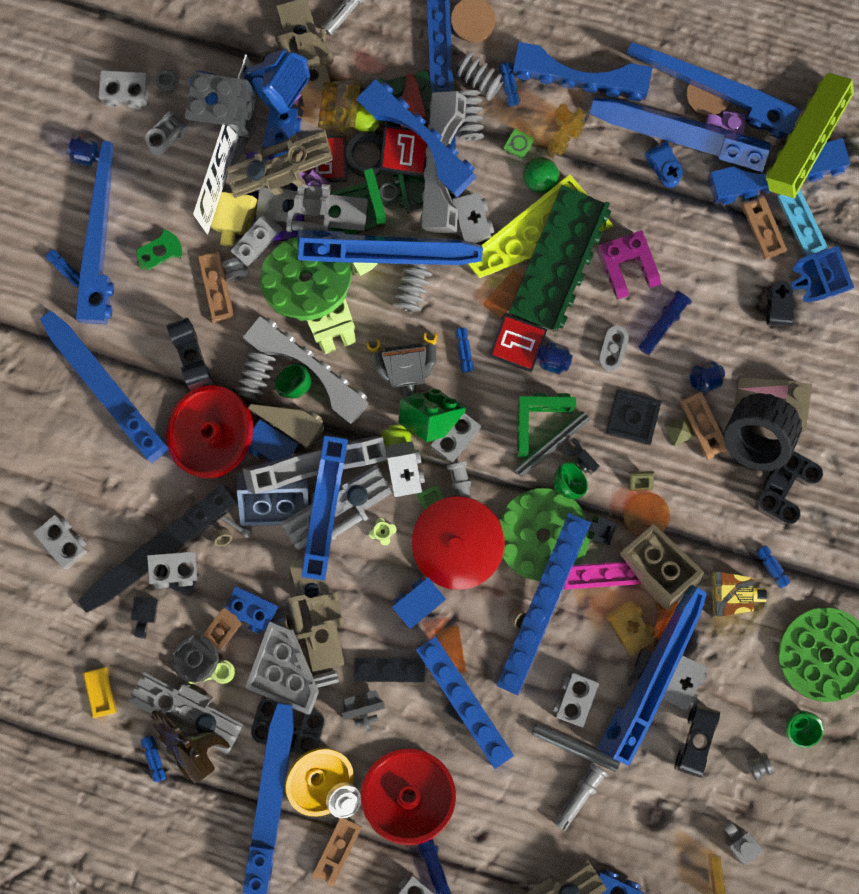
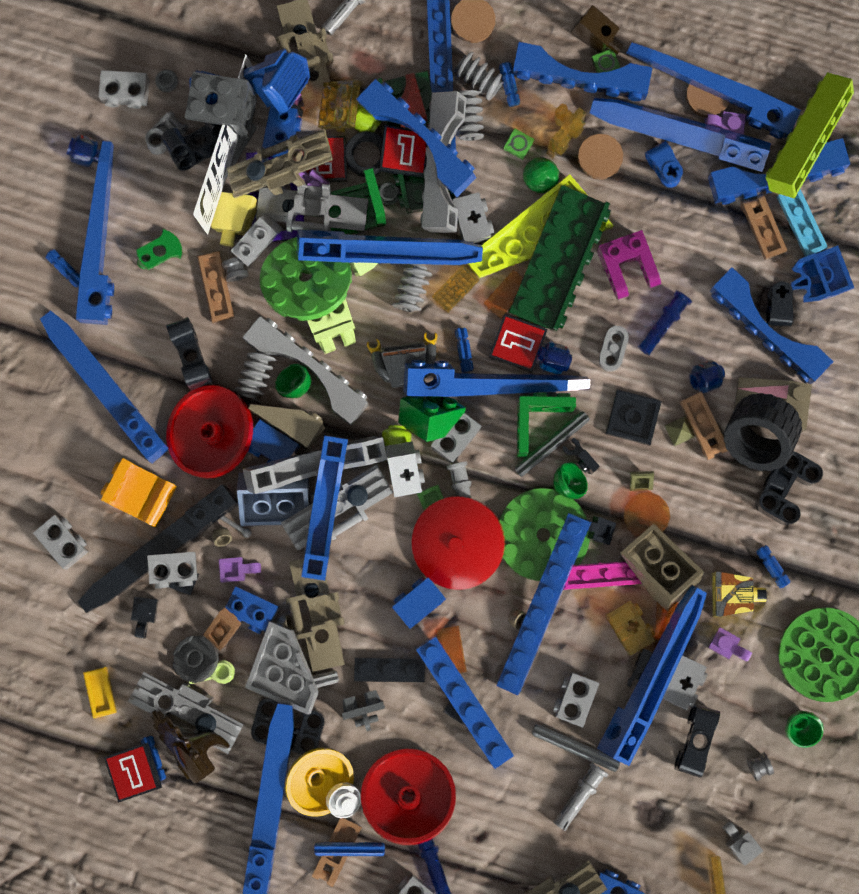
(133, 772): none -> red tile
(138, 492): none -> light orange piece
(192, 148): none -> black beam
(234, 569): none -> medium lavender plate
(349, 849): none -> blue axle
(382, 525): yellowish green plate -> none
(452, 384): none -> blue piece
(455, 288): none -> clear yellow tile
(598, 31): none -> dark brown torso
(600, 156): none -> medium nougat tile
(605, 61): none -> bright green tile
(727, 644): none -> medium lavender plate
(735, 294): none -> blue arch

